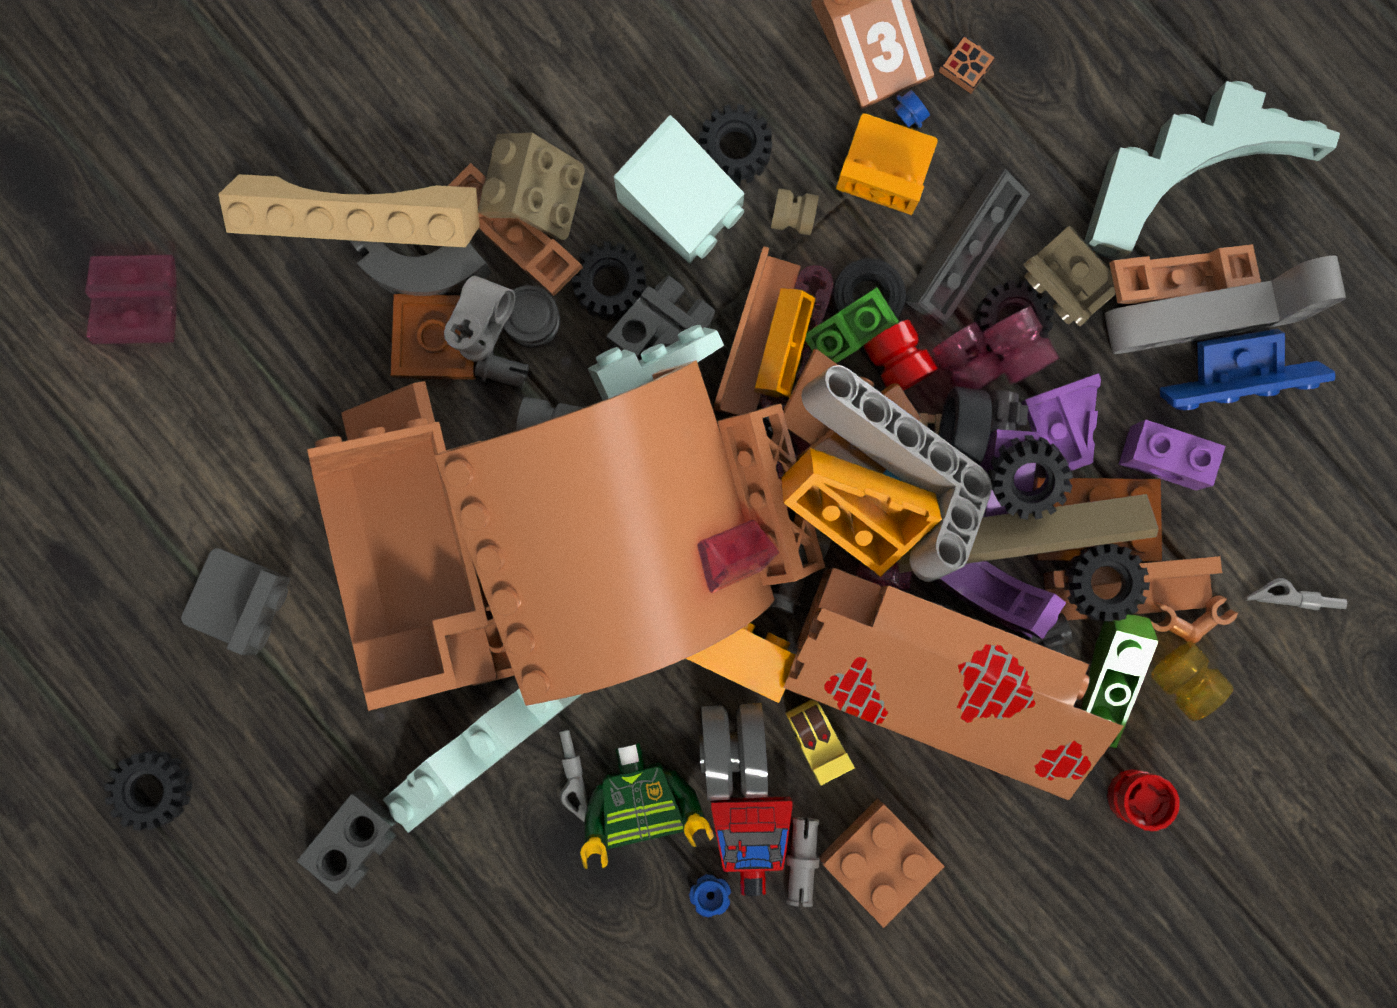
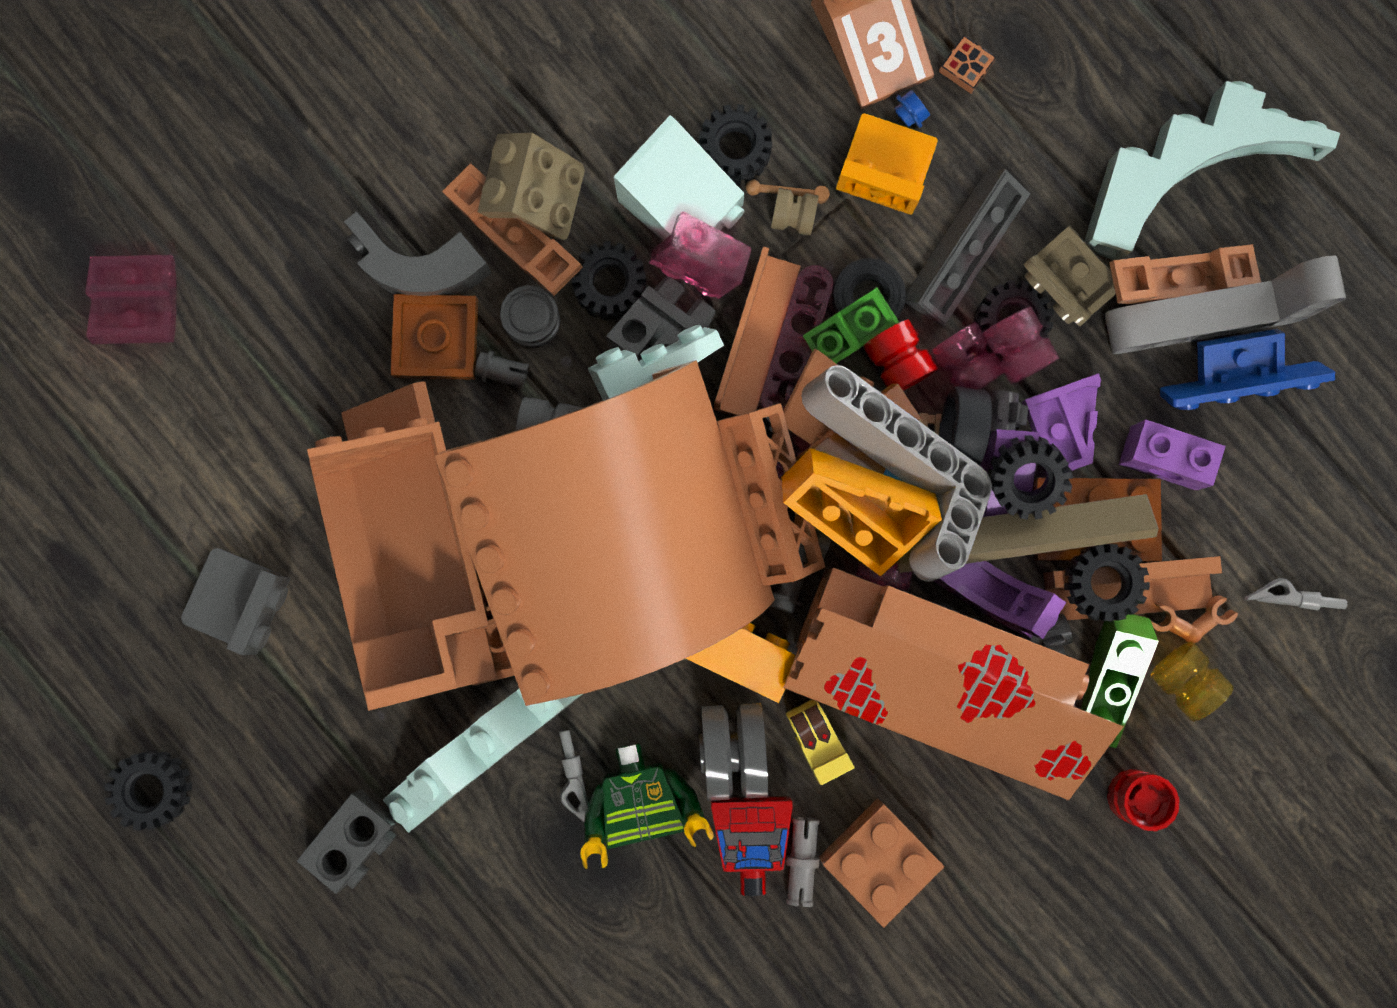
(417, 216): tan arch -> none
(481, 315): light grey piece -> none
(702, 256): none -> clear pink bracket
(705, 906): blue plate -> none
(735, 555): clear pink slope -> none
(753, 187): none -> medium nougat hinge
(784, 343): light orange piece -> none

